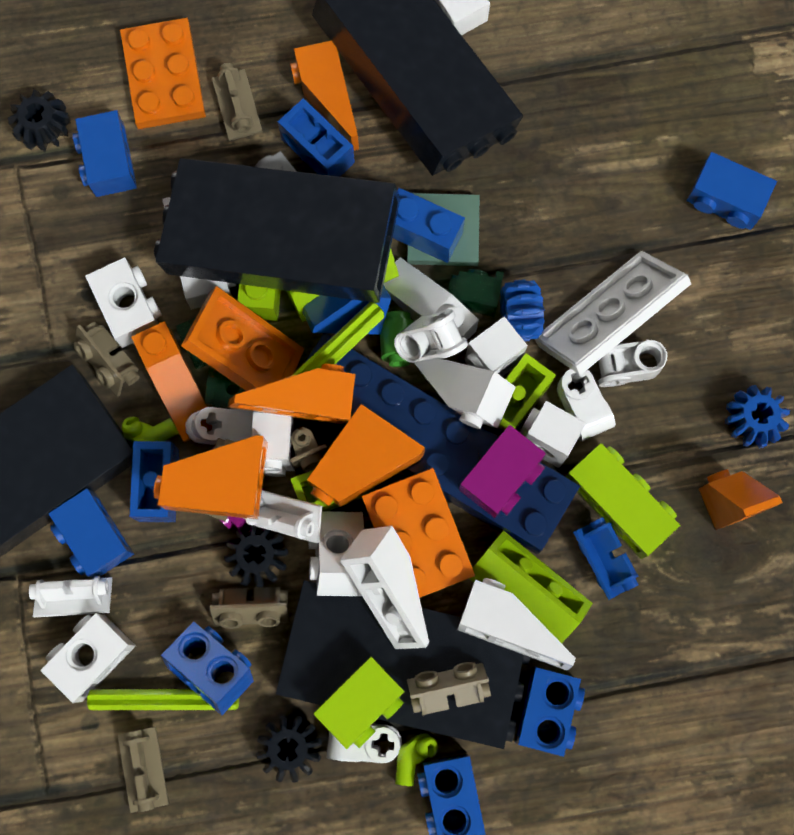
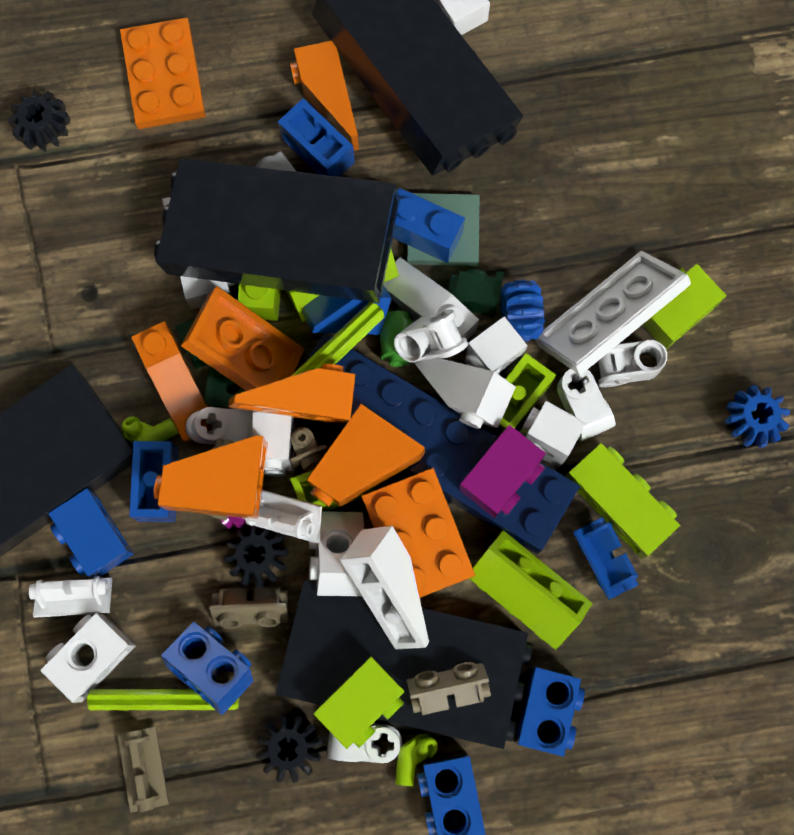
(104, 153): blue brick -> none
(110, 287): white brick -> none
(111, 371): dark tan hinge -> none
(236, 102): dark tan hinge -> none
(507, 622): white slope -> none
(686, 308): none -> lime brick
(731, 191): blue brick -> none
(736, 498): orange slope -> none

